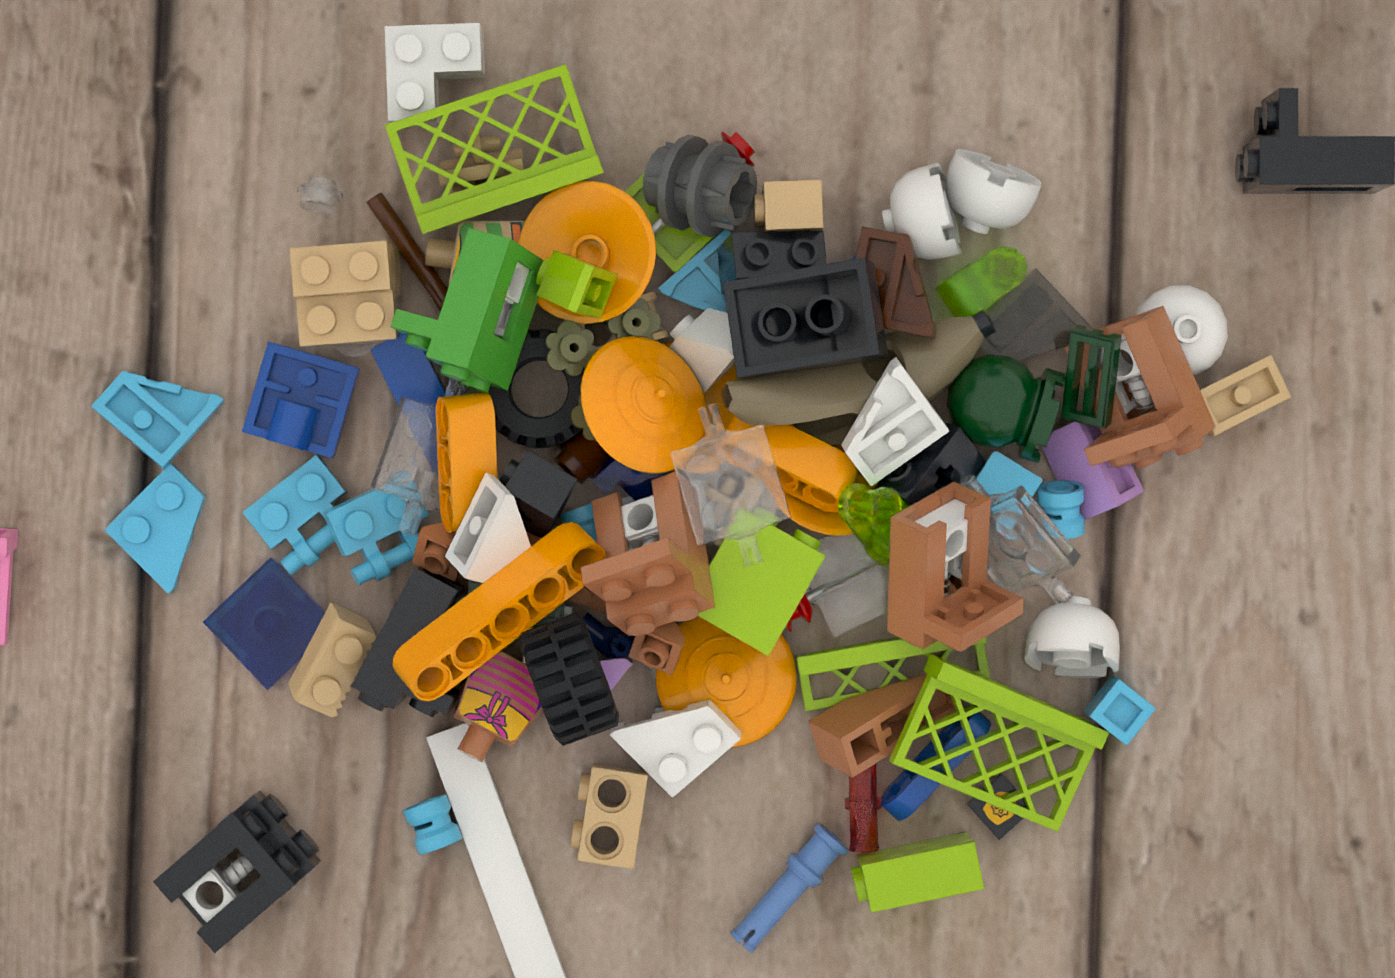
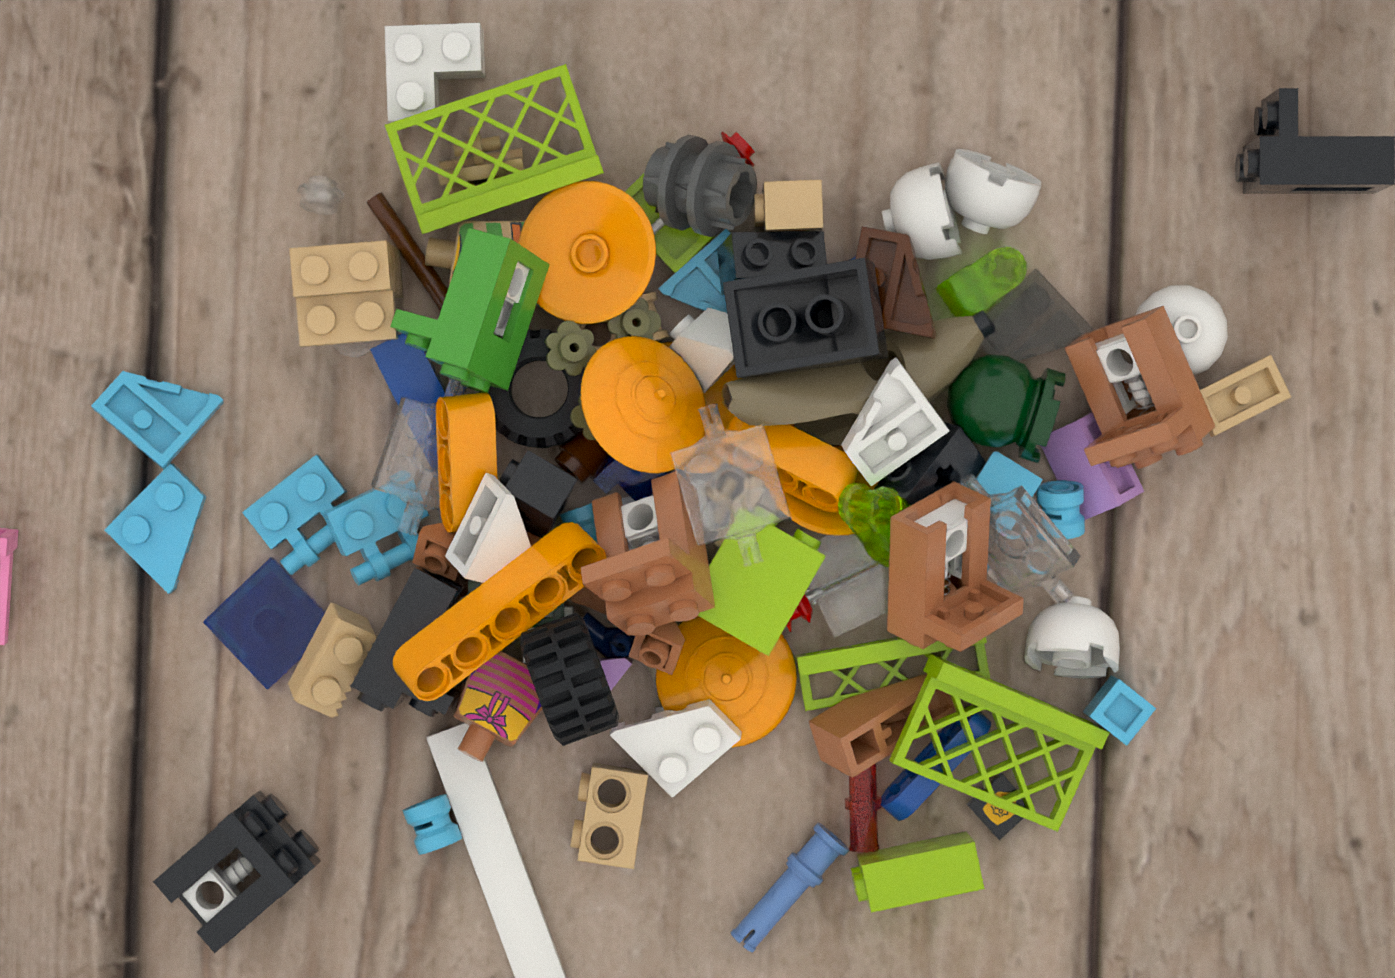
(301, 400): blue plate -> none
(575, 284): lime slope -> none
(1097, 340): dark green tile -> none

